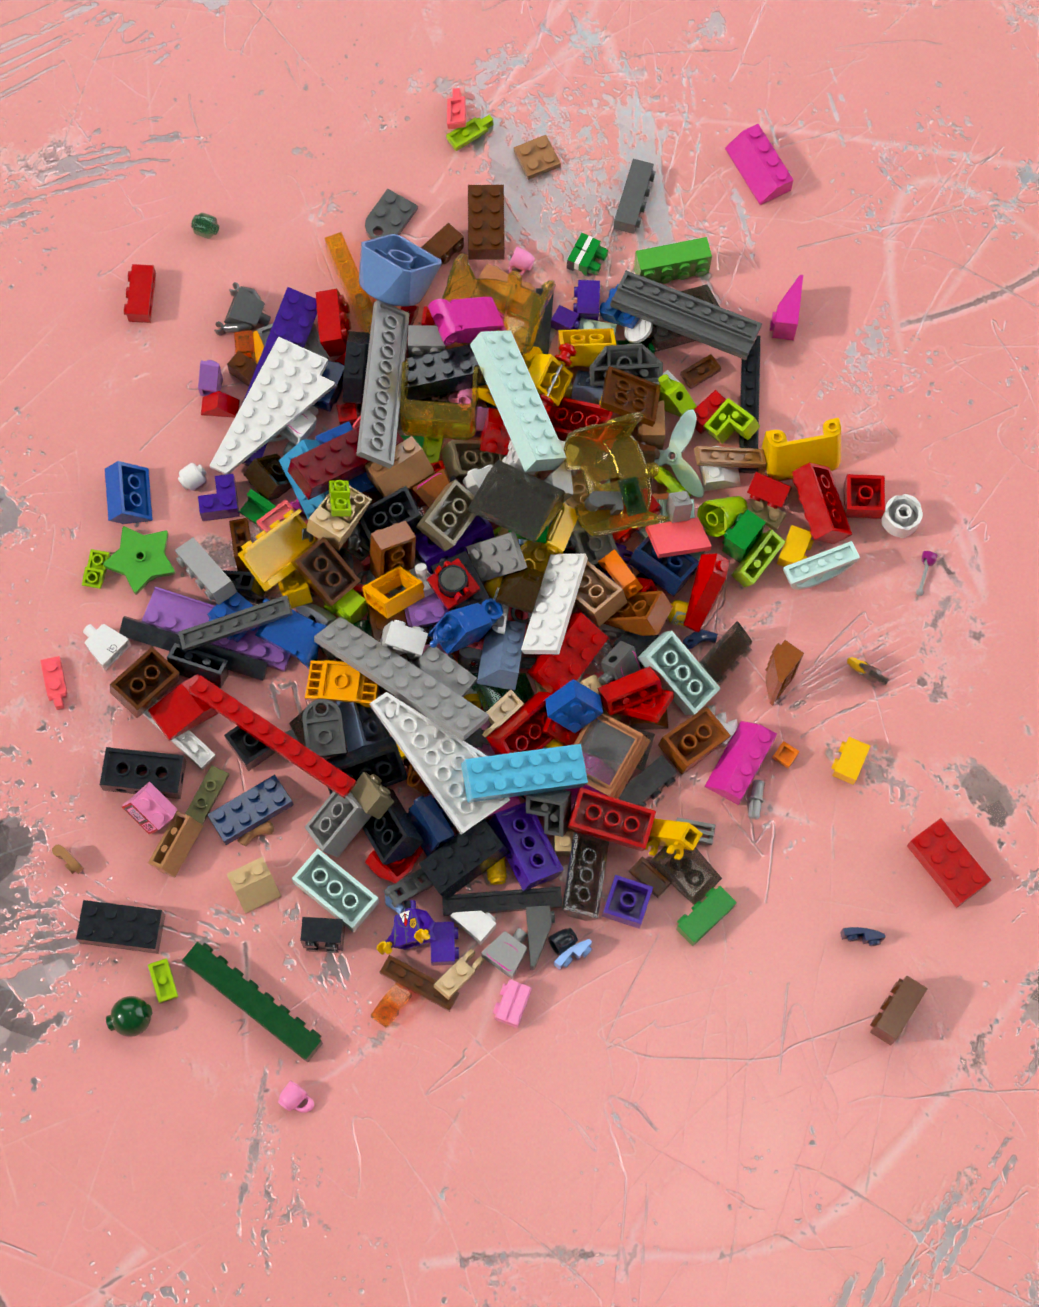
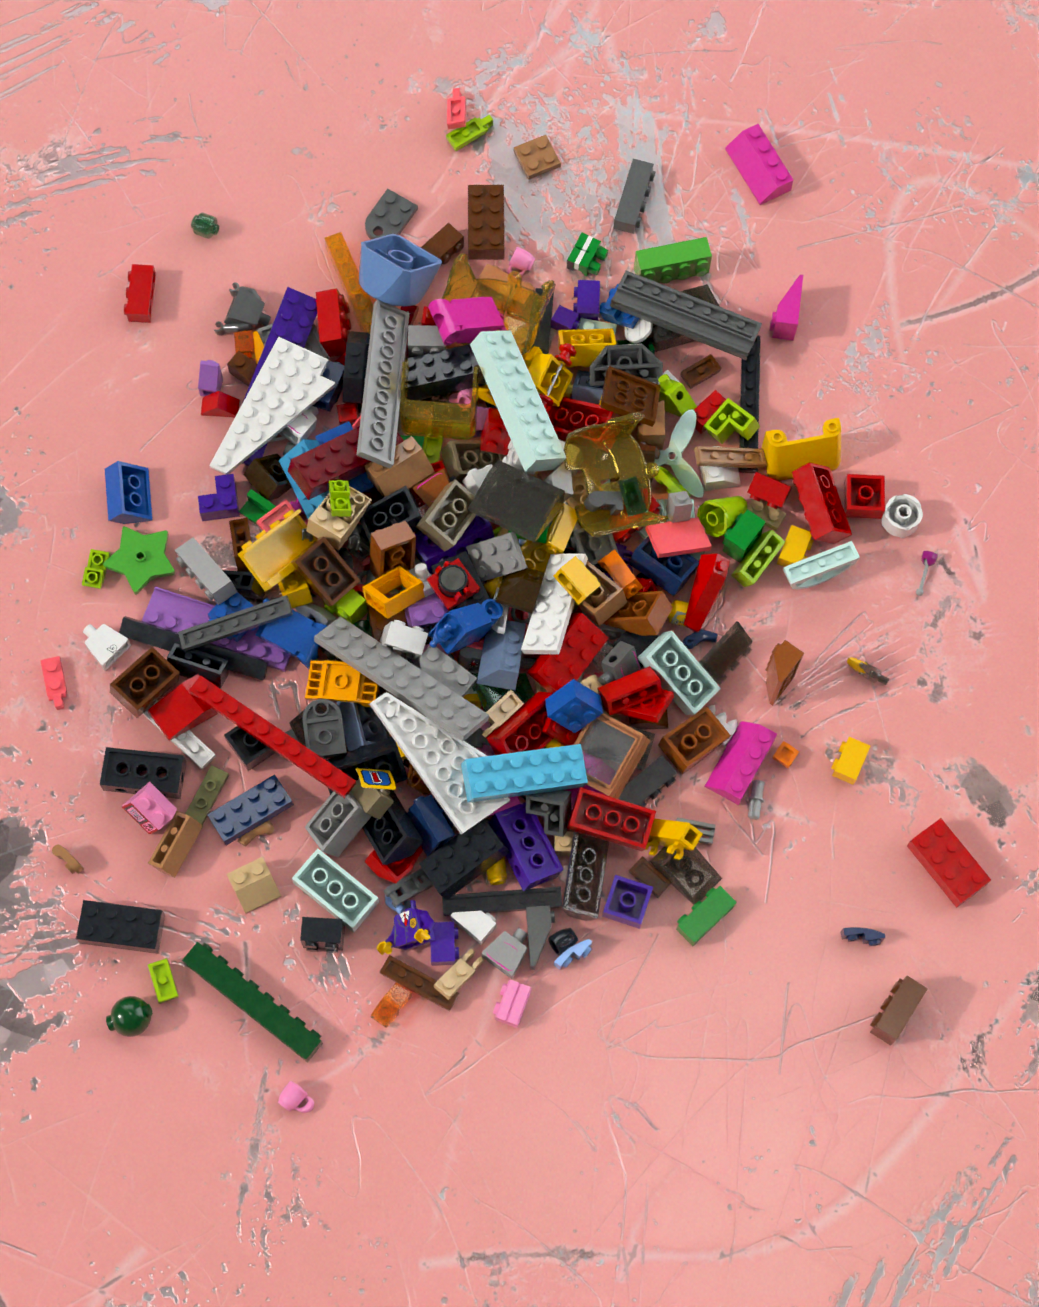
(192, 476): white head -> none
(376, 779): none -> sticker
(577, 580): none -> yellow brick

